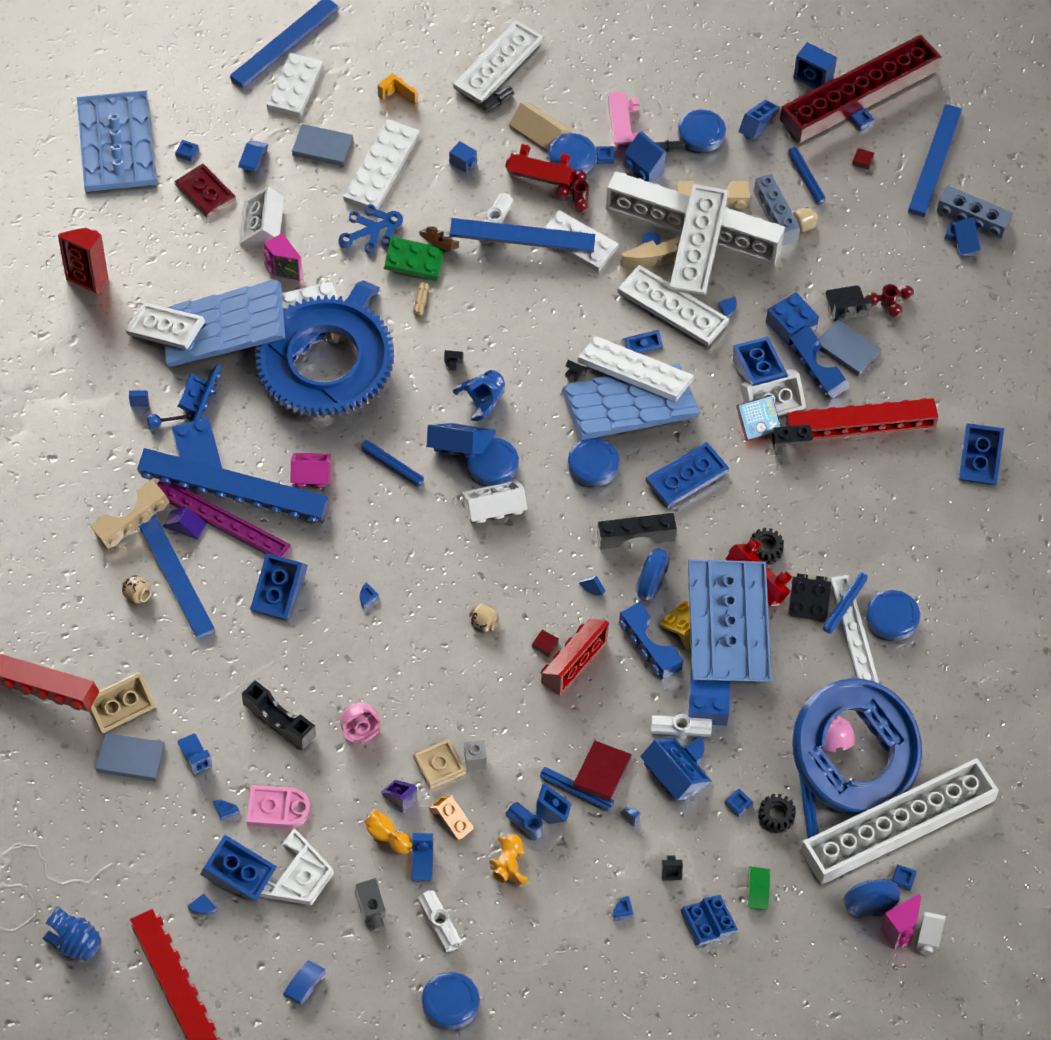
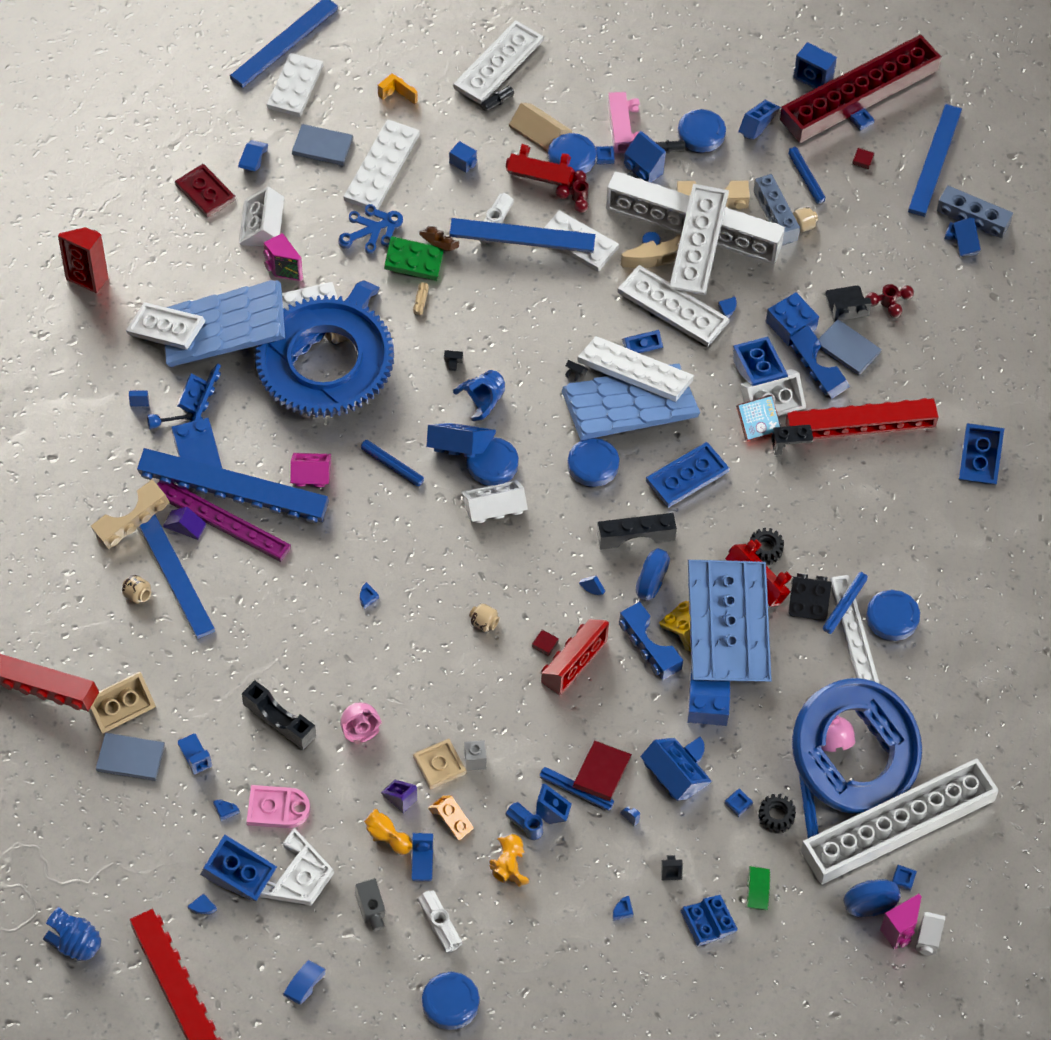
(116, 141): medium blue piece -> none
(186, 150): blue tile -> none
(278, 586): blue slope -> none
(693, 726): white piece -> none

